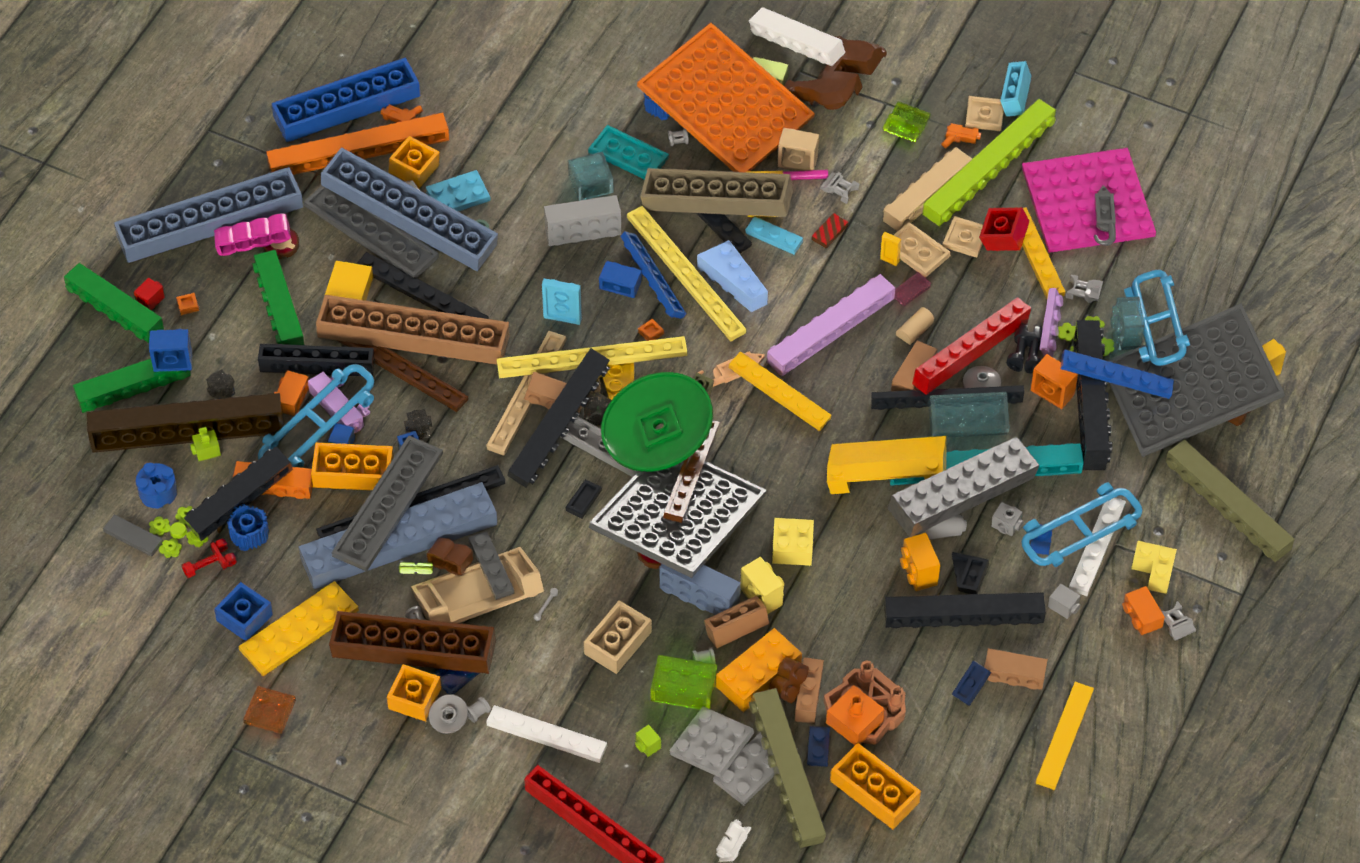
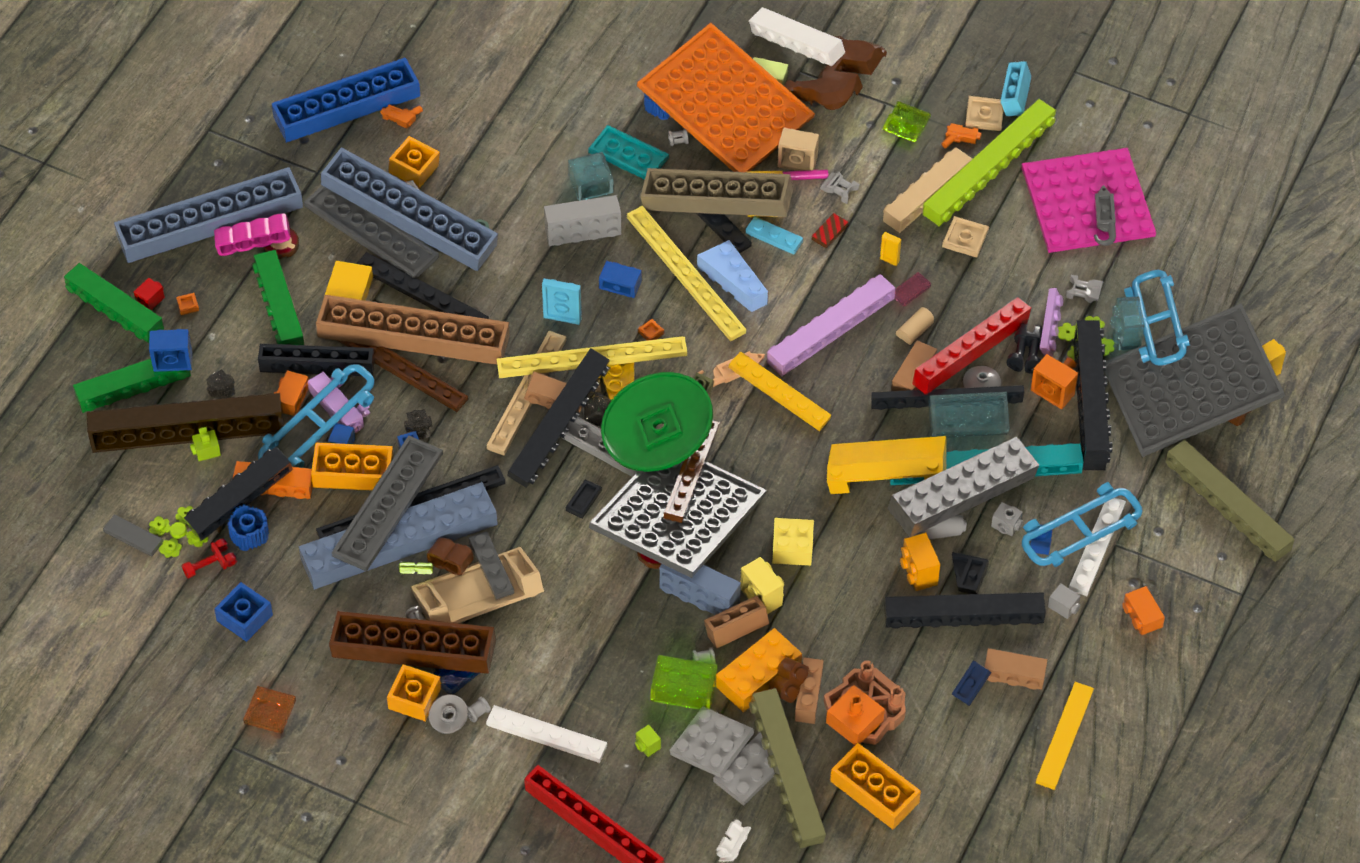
(156, 485): blue brick -> none
(297, 629): yellow plate -> none
(362, 143): orange brick -> none
(460, 191): medium azure plate -> none
(553, 592): light grey hinge -> none
(617, 637): tan brick -> none
(653, 275): blue plate -> none
(818, 746): dark blue plate -> none
(920, 250): tan plate -> none
(1004, 229): red brick -> none
(1040, 260): yellow plate -> none
(1117, 374): blue plate -> none
(1157, 561): light yellow brick -> none
(1182, 626): light grey piece -> none

